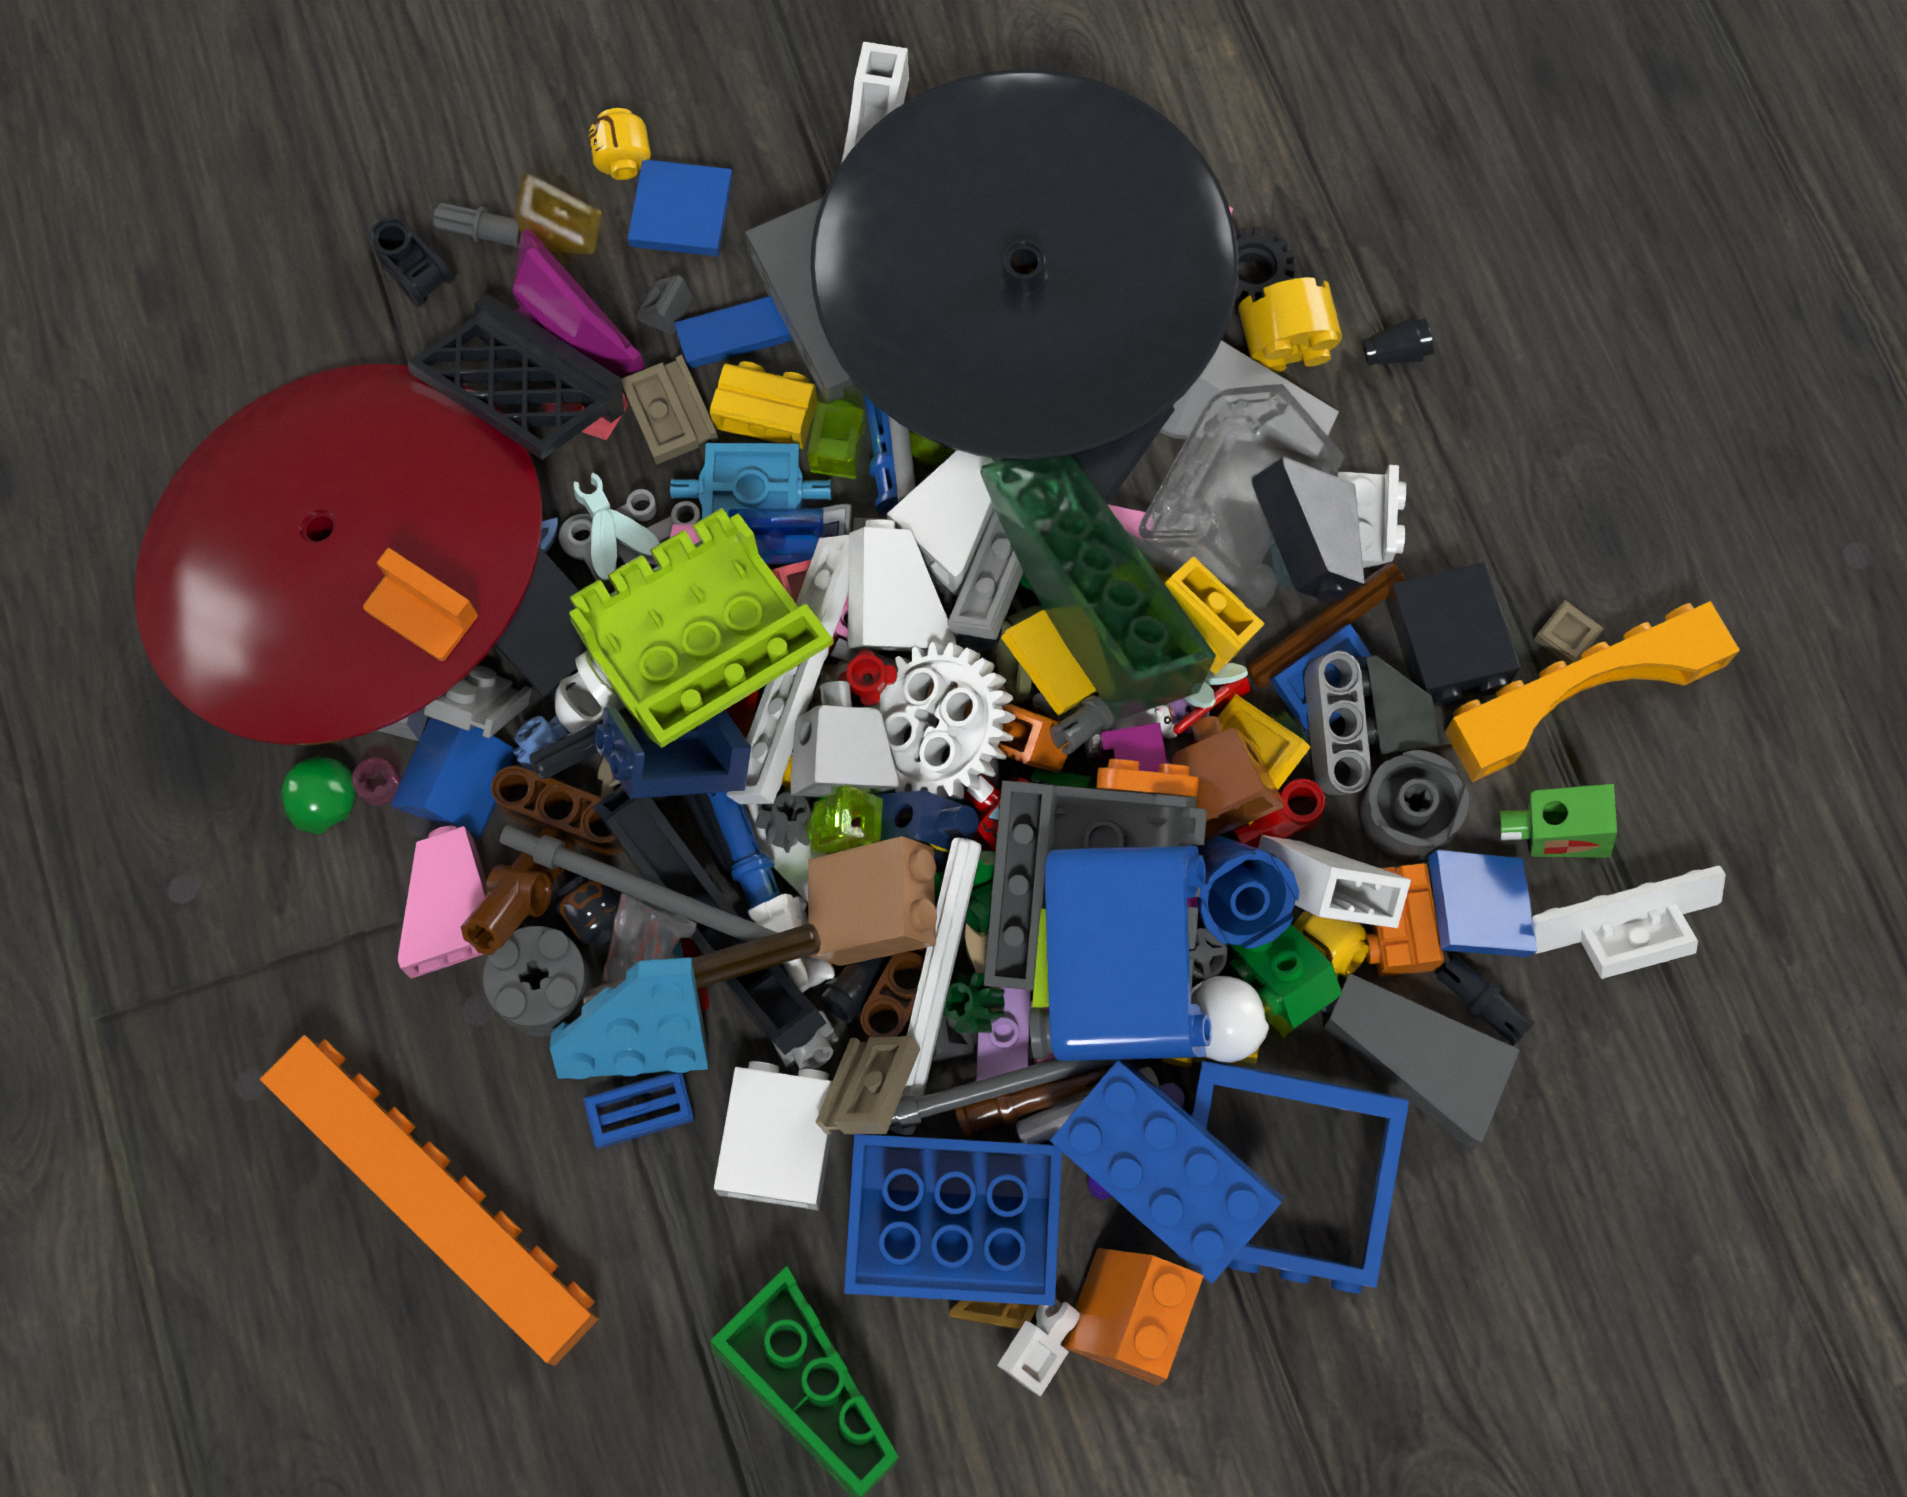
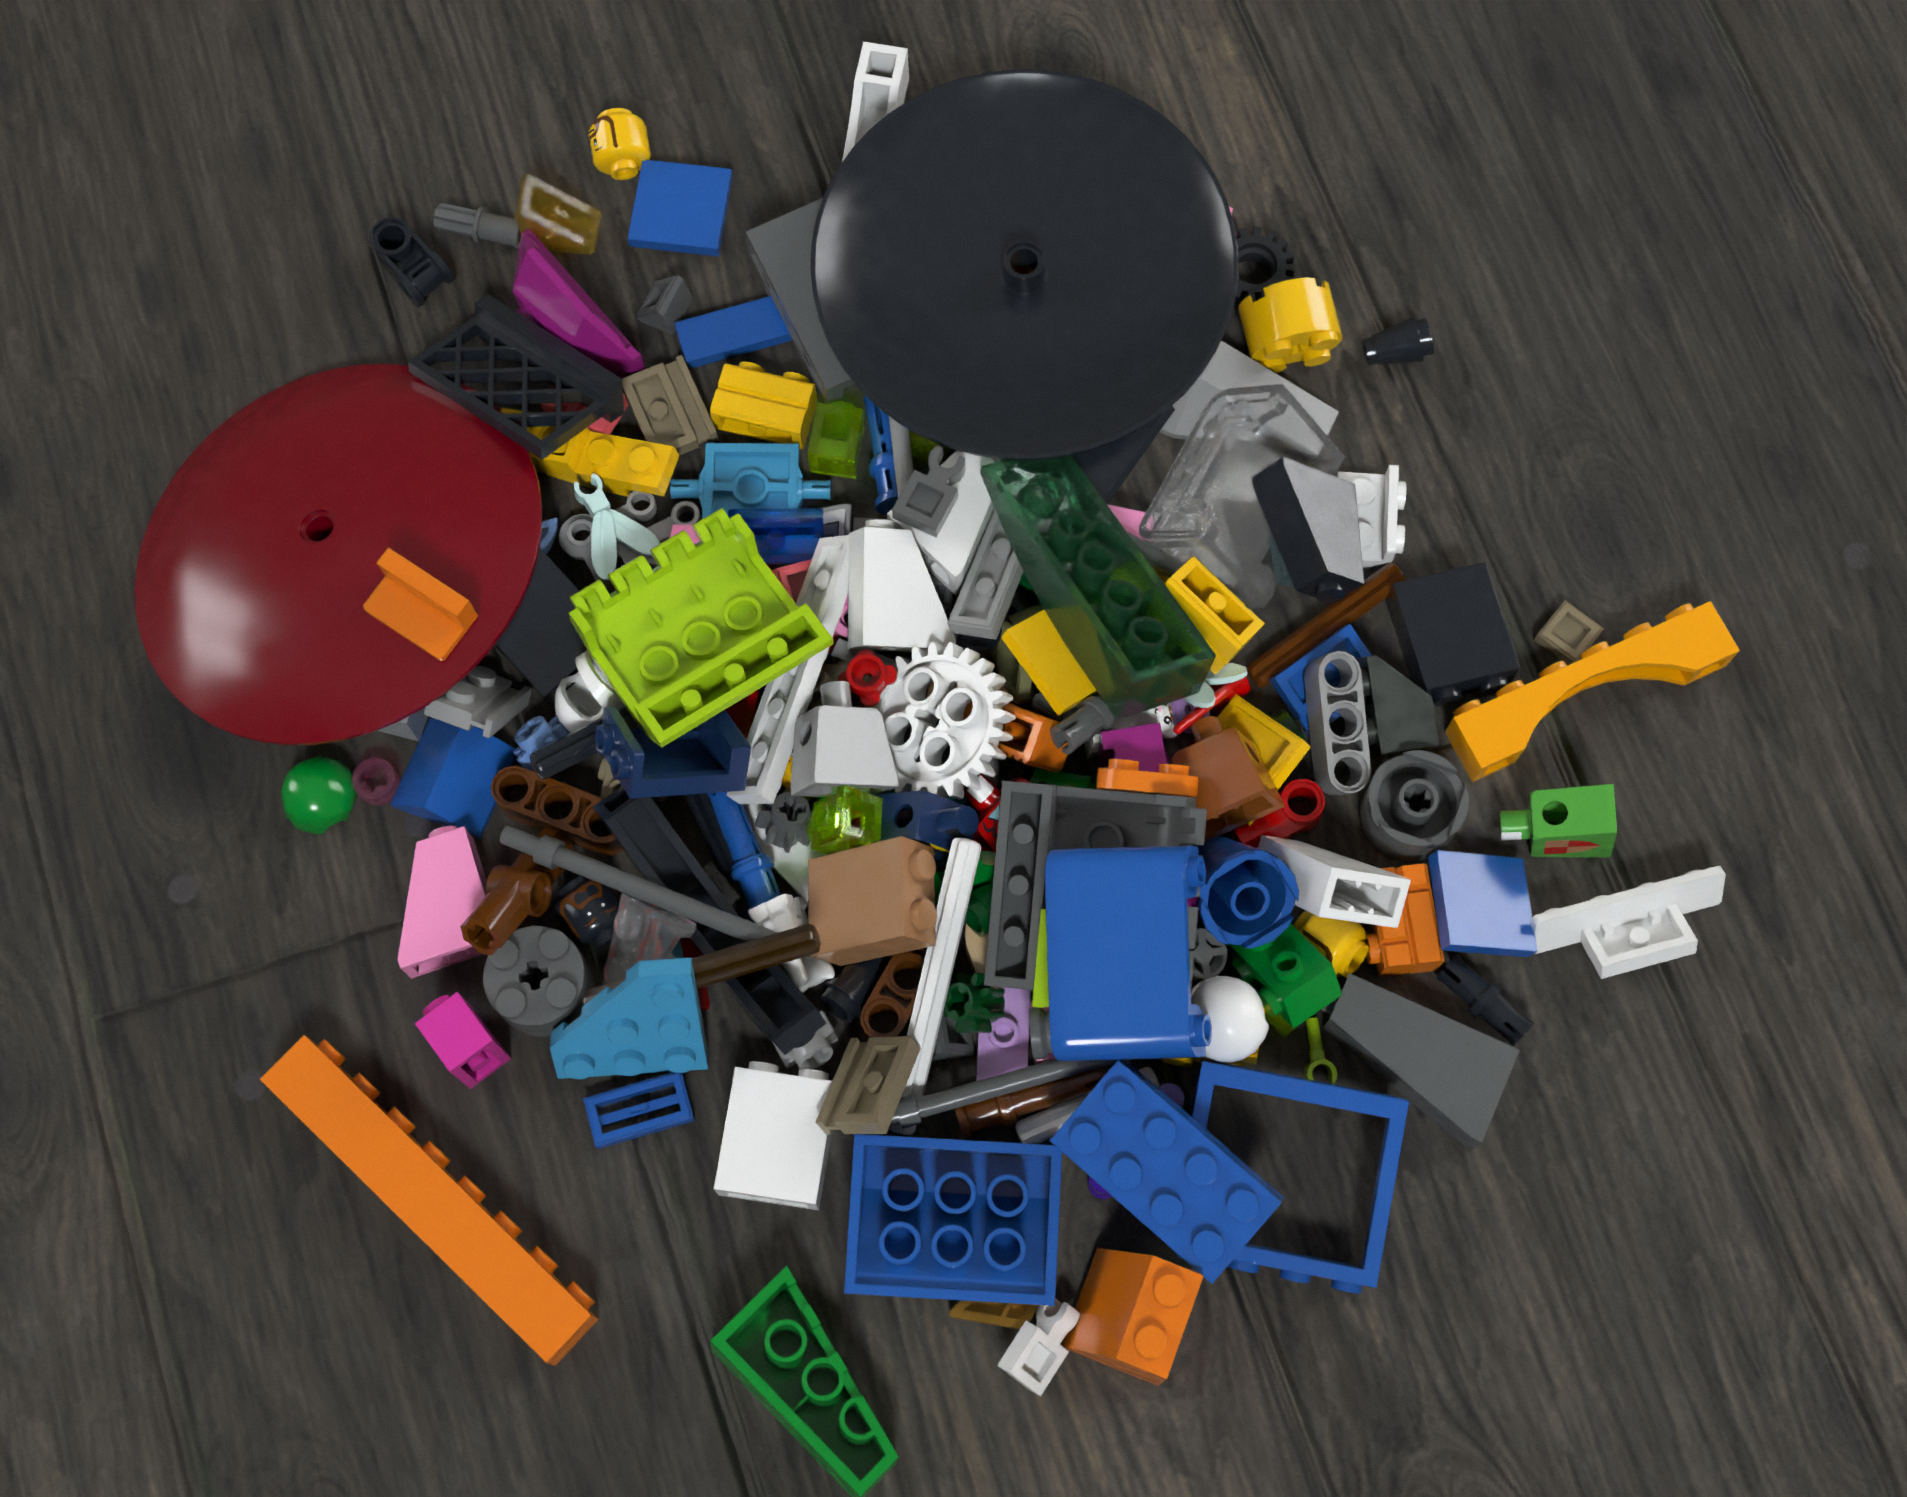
(461, 1039): none -> dark pink brick
(618, 461): none -> yellow slope
(929, 497): none -> dark grey plate
(1316, 1053): none -> lime hand

